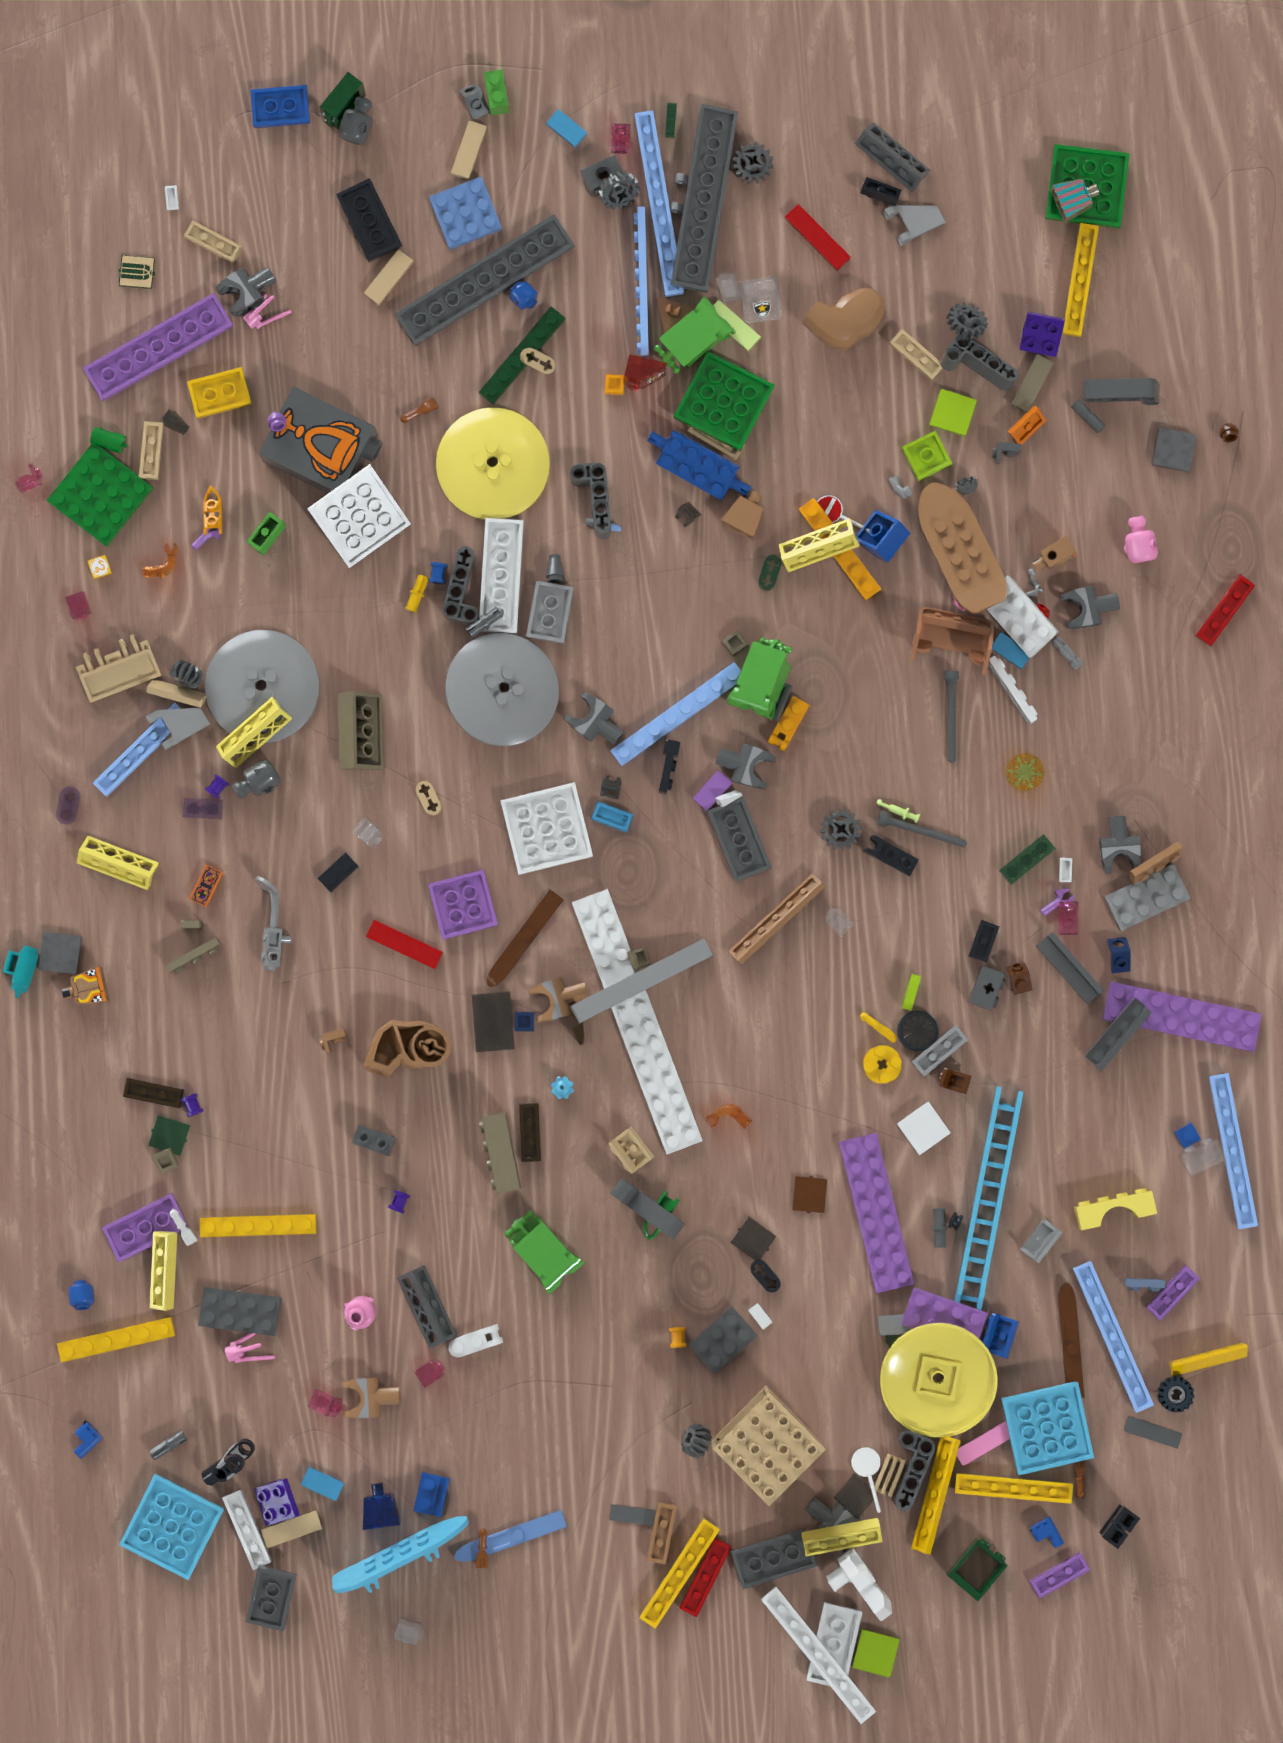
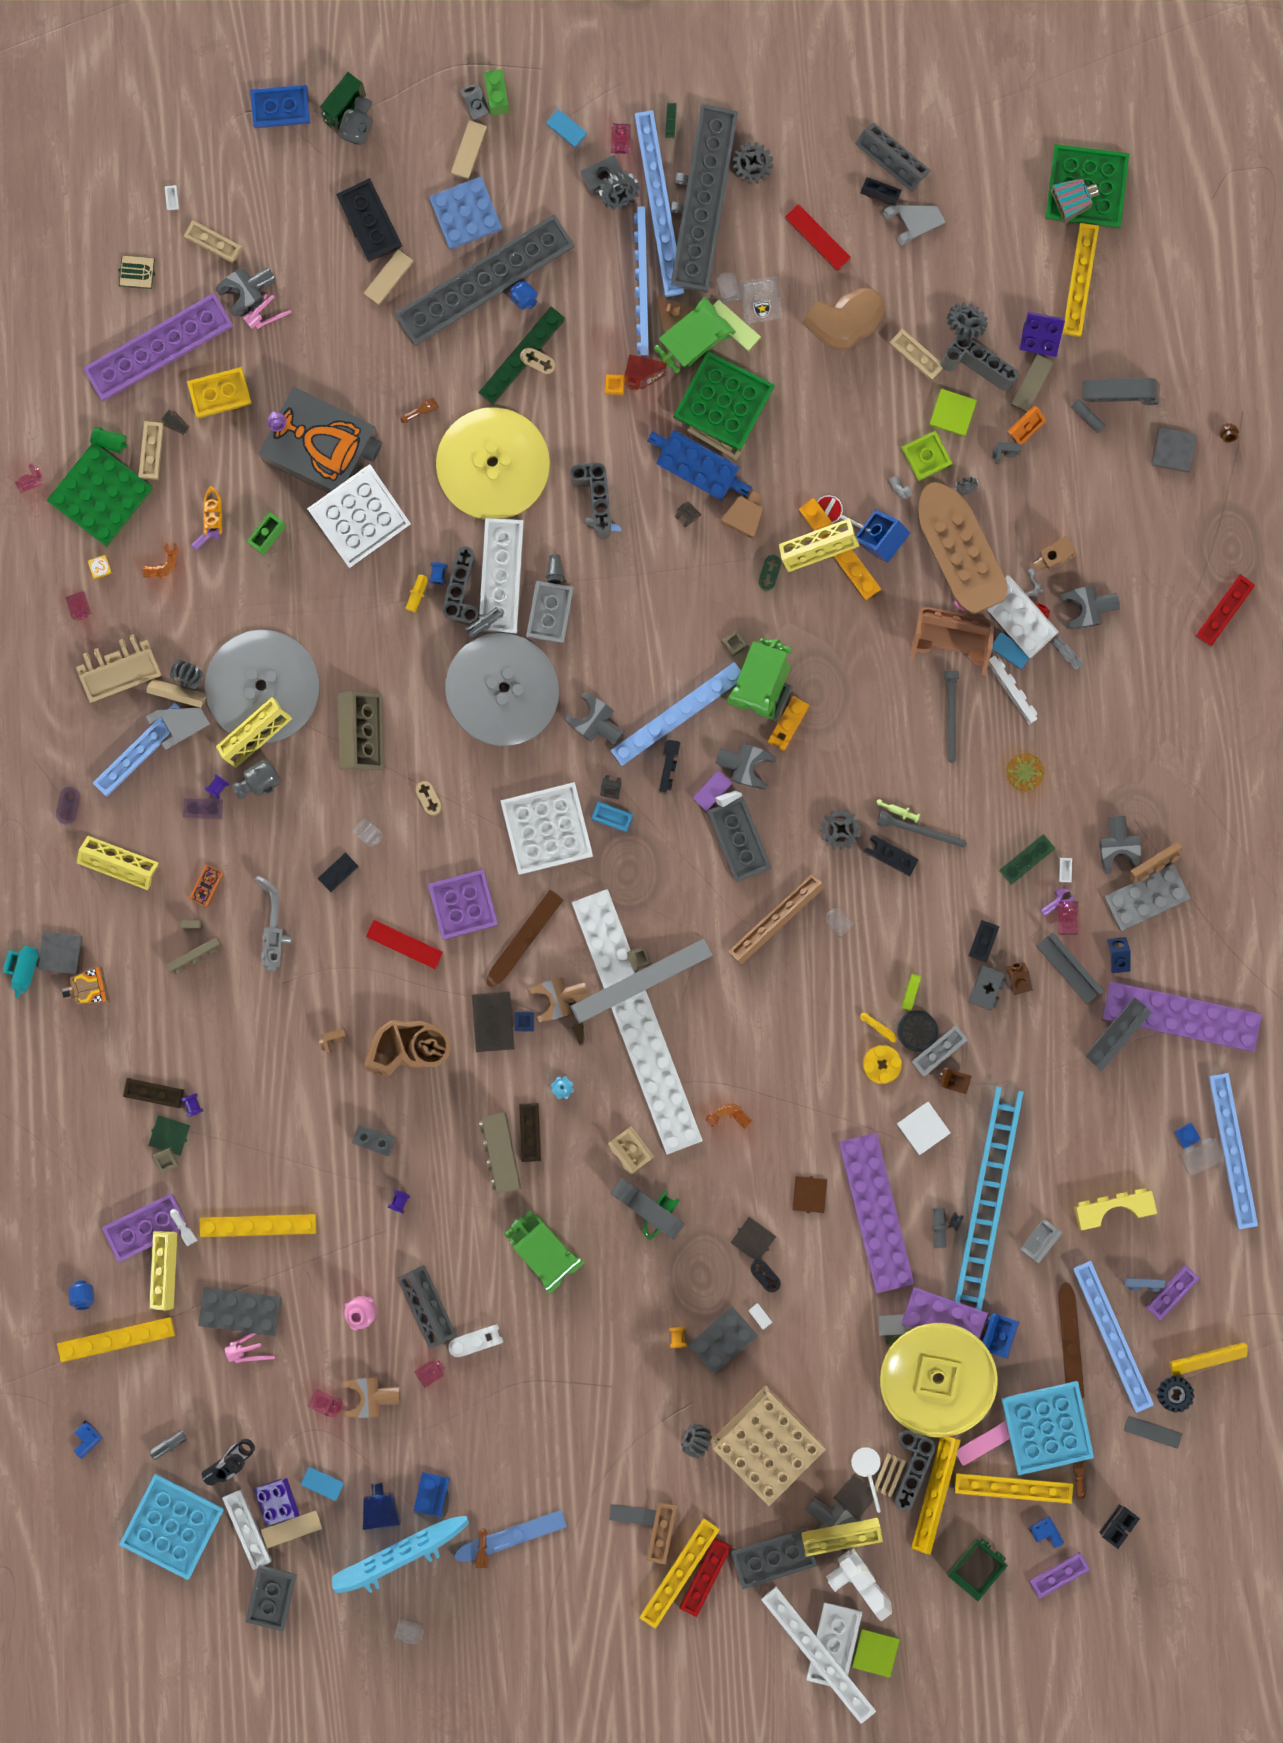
(1140, 543): bright pink piece -> none

